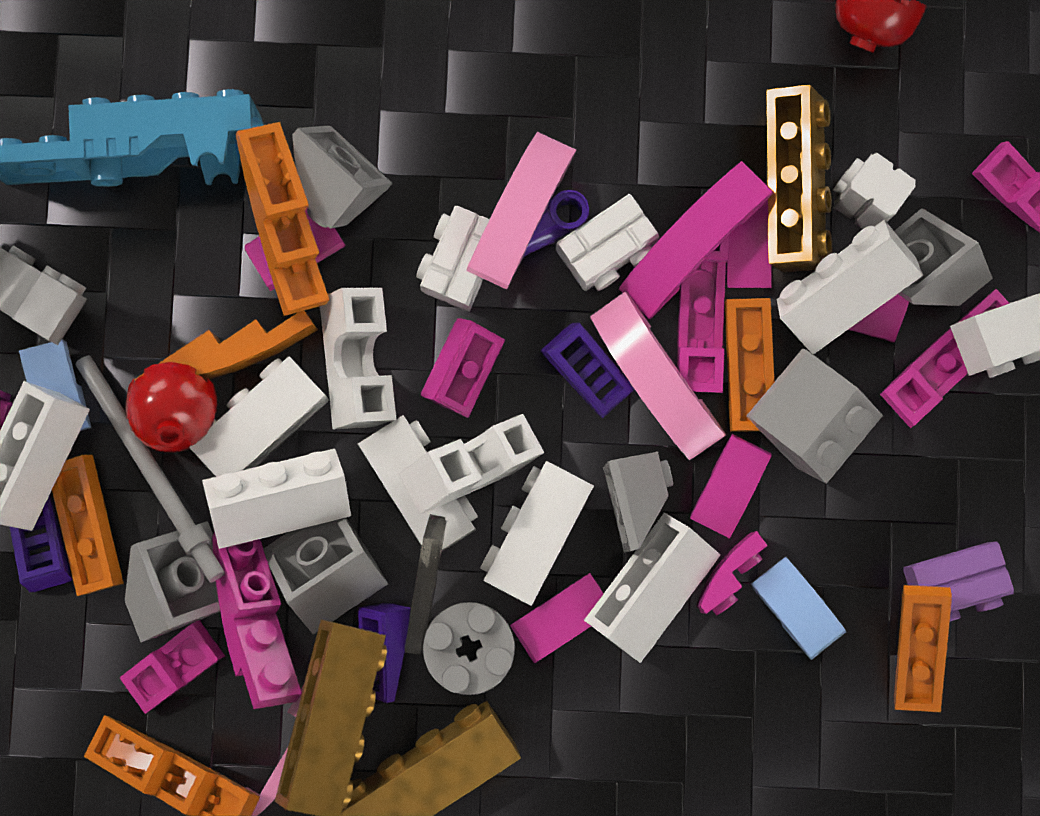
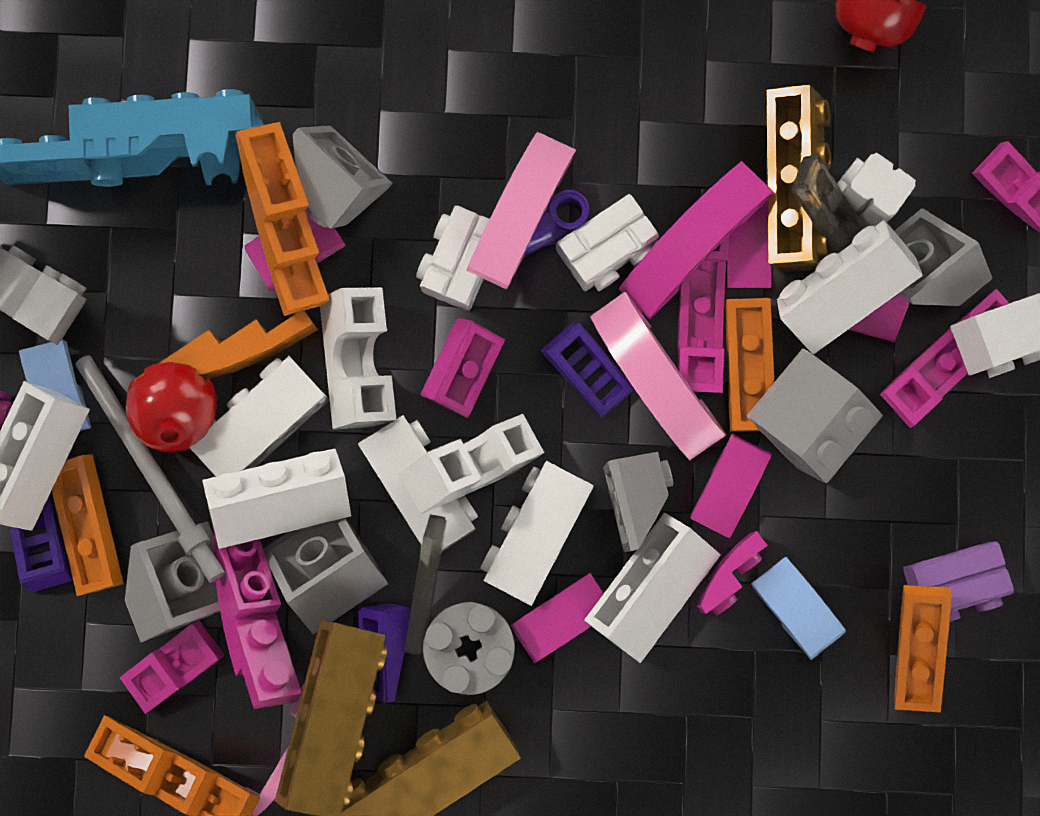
(825, 204): none -> clear smoke tile

